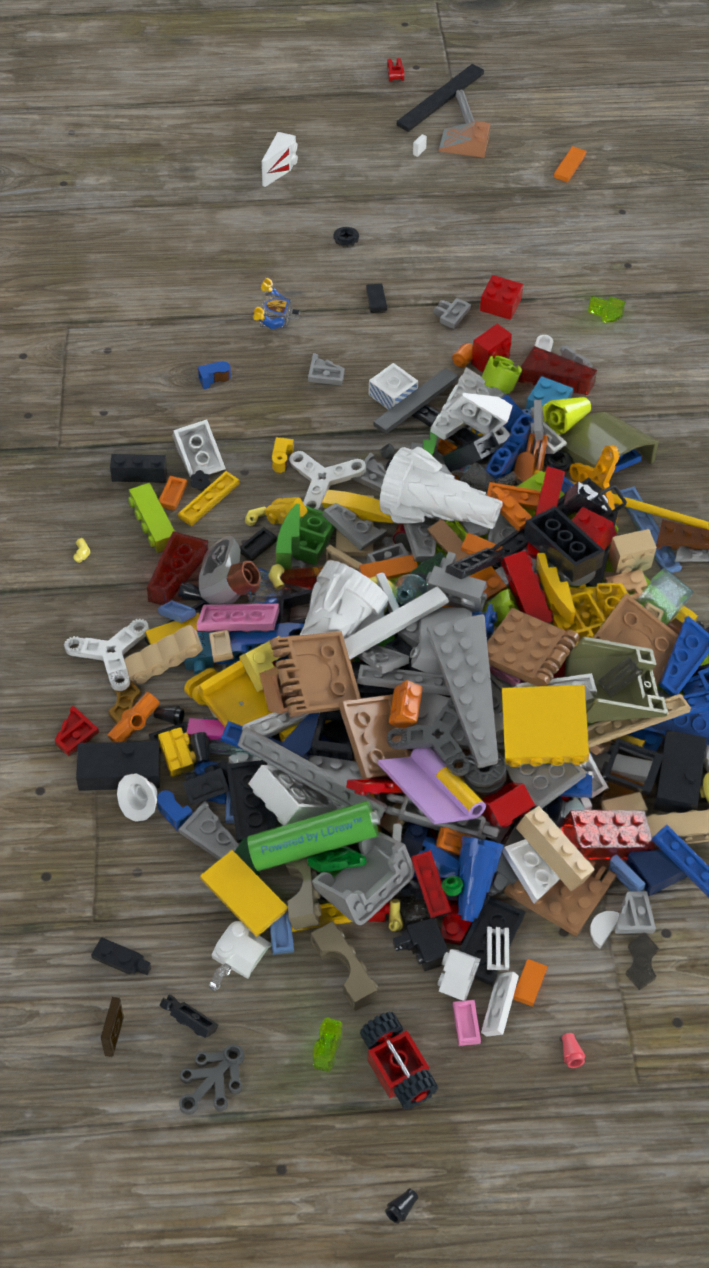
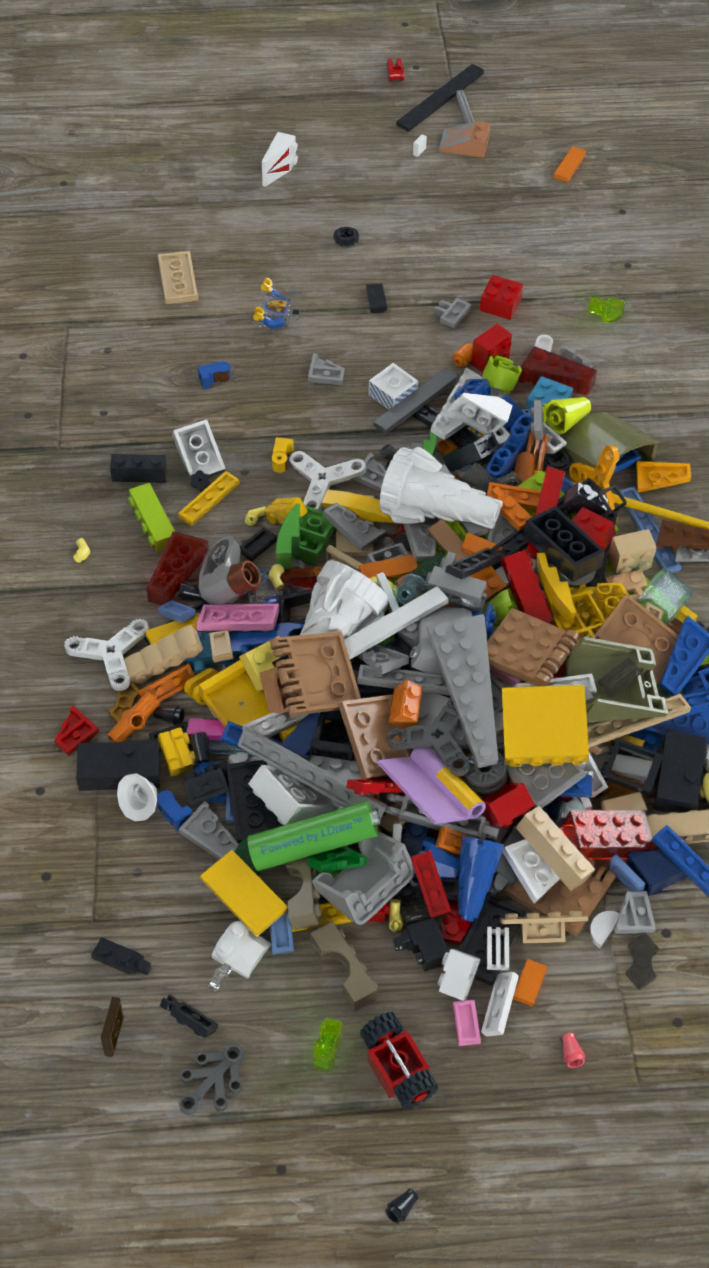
(169, 684): none -> orange plate
(172, 492): orange tile -> none
(177, 277): none -> tan tile
(452, 885): green plate -> none
(474, 386): none -> blue bracket
(543, 928): none -> tan bracket
(660, 475): none -> light orange wing

